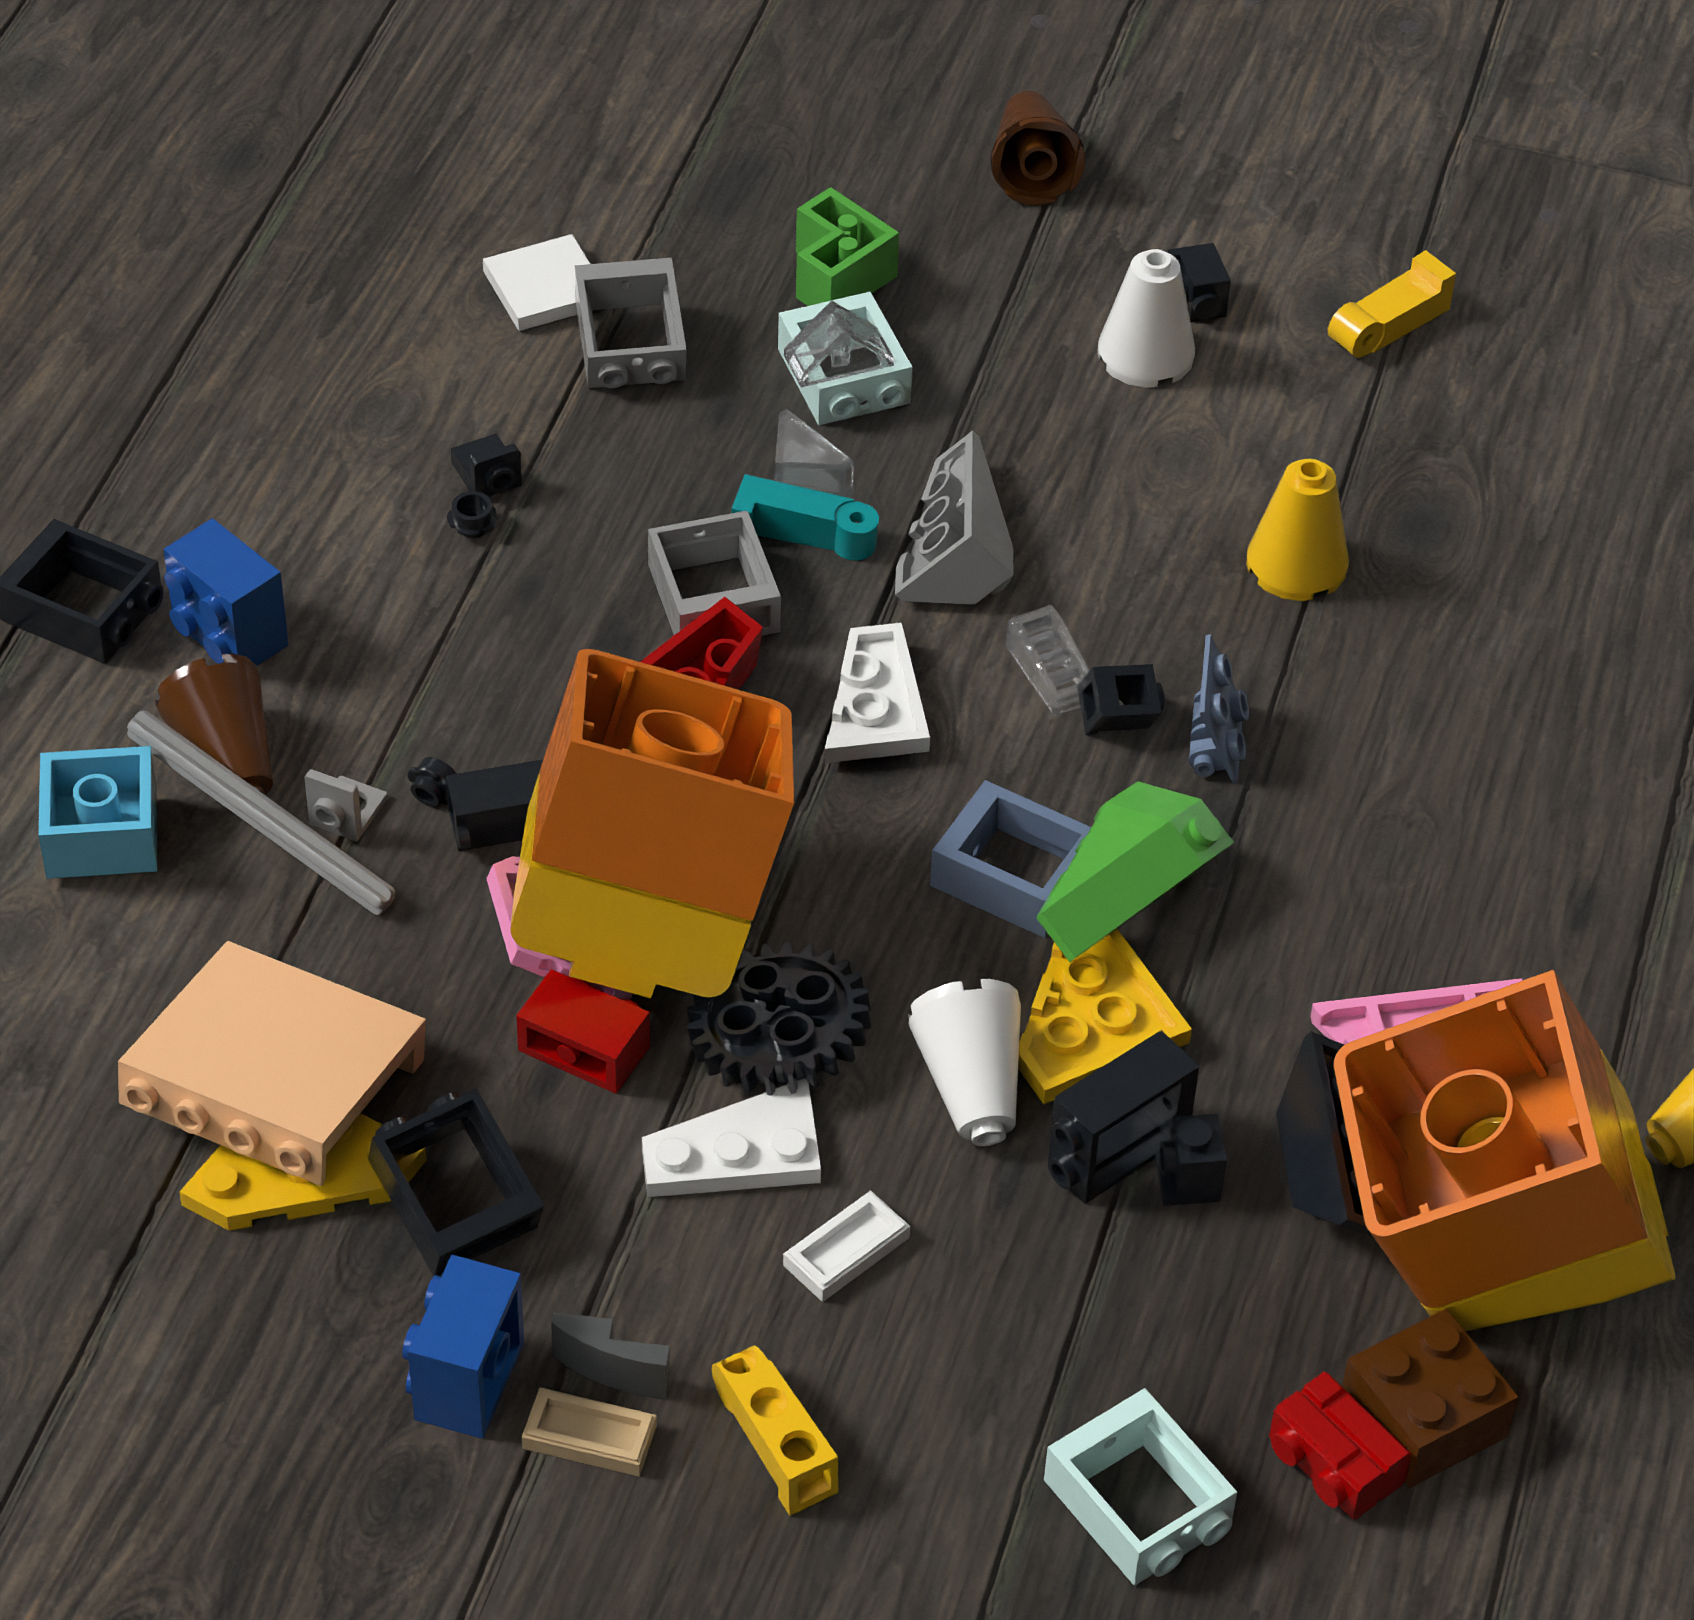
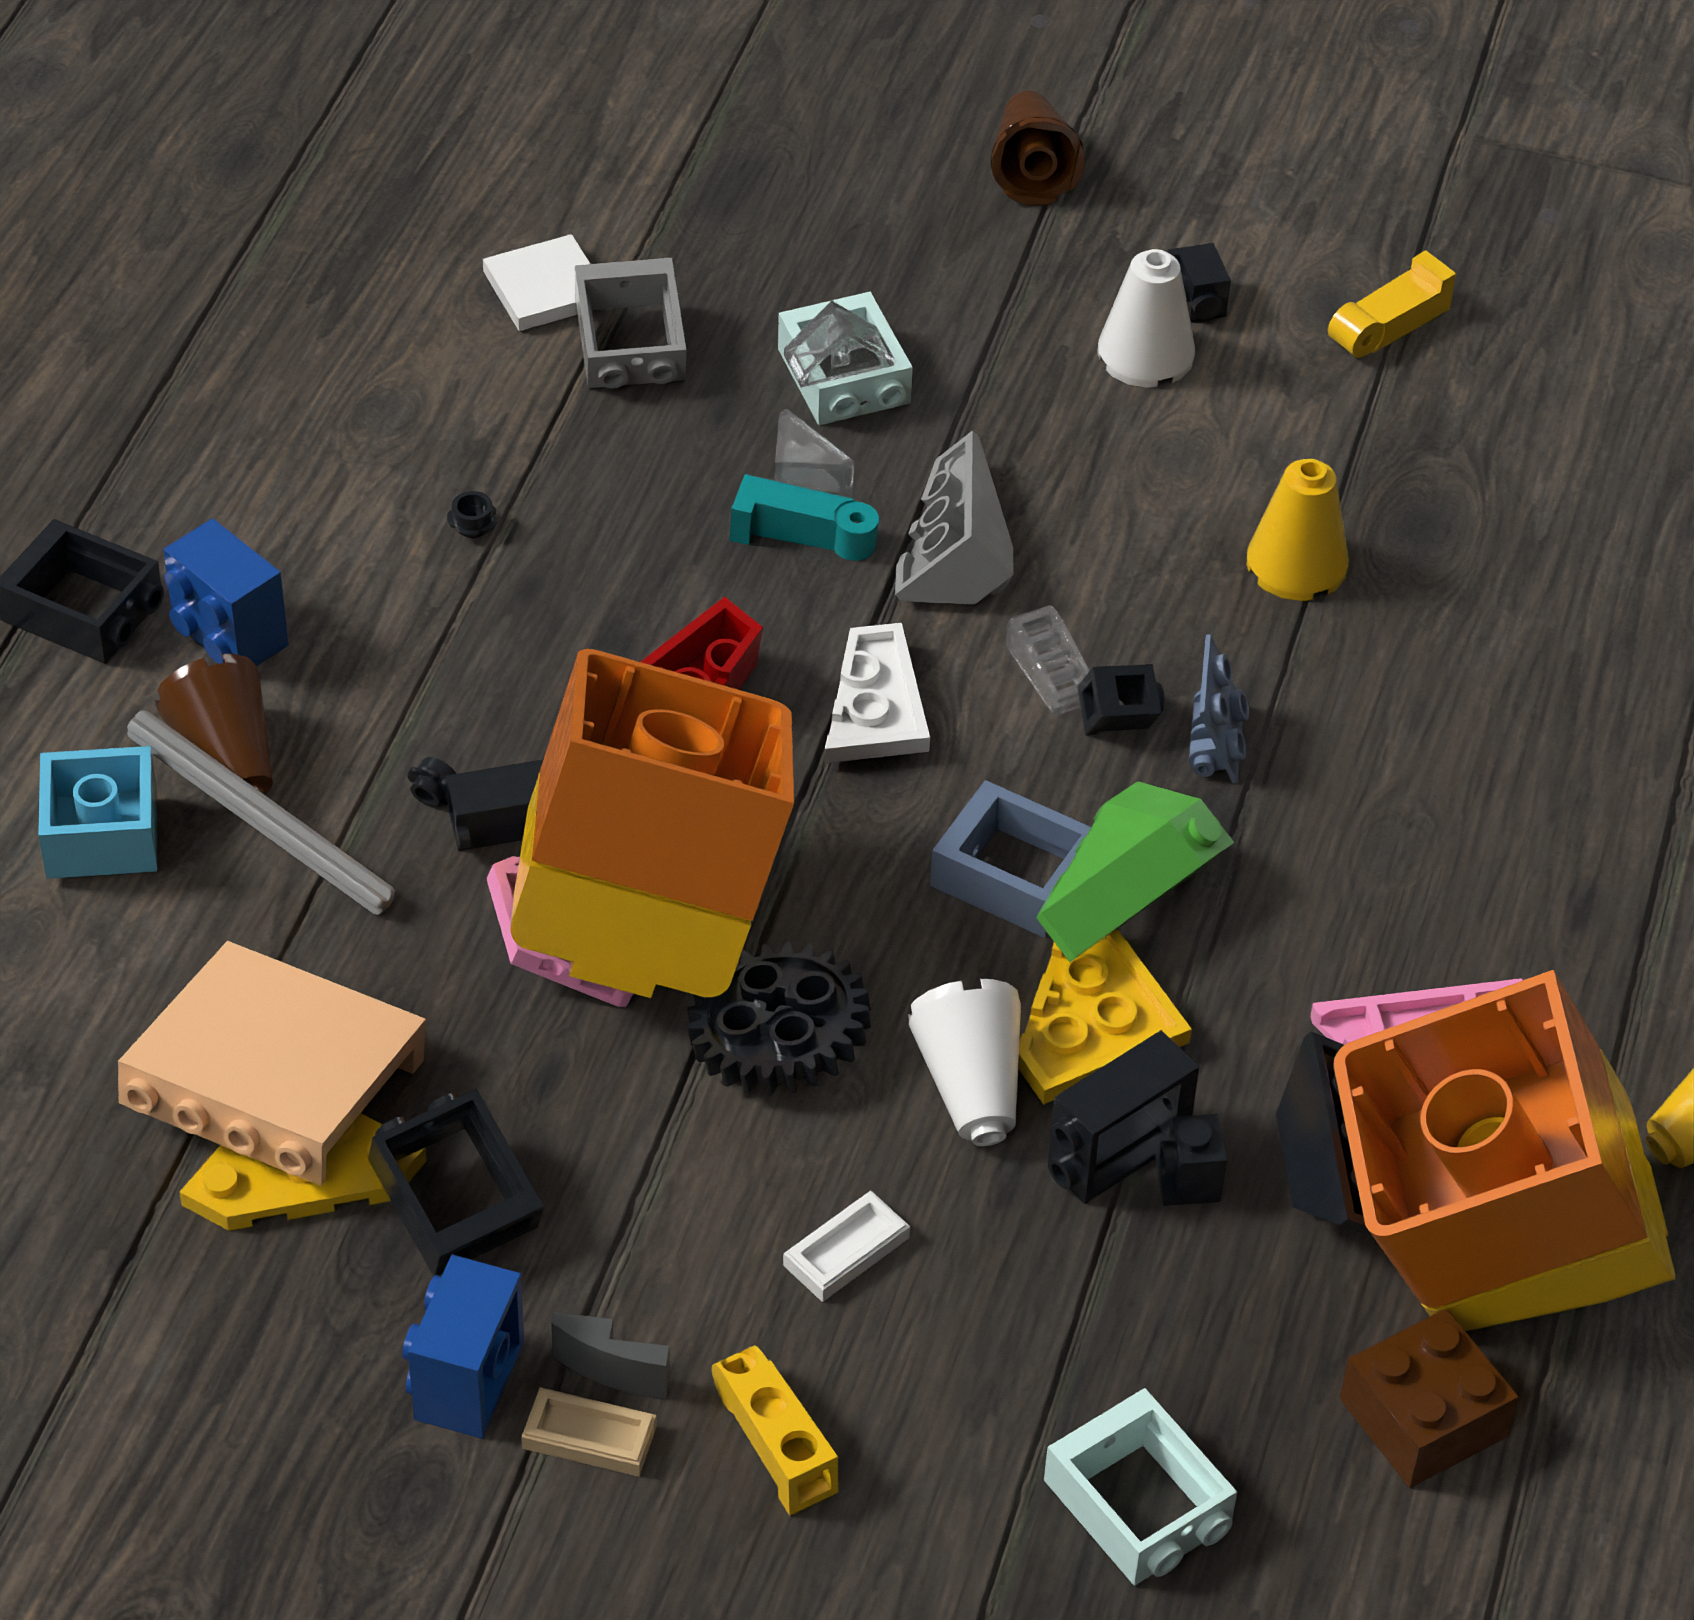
(336, 804): light grey bracket -> none
(488, 465): black bracket -> none
(583, 1030): red brick -> none
(721, 539): light grey window -> none
(737, 1147): white wing -> none
(841, 249): bright green brick -> none
(1338, 1446): red brick -> none

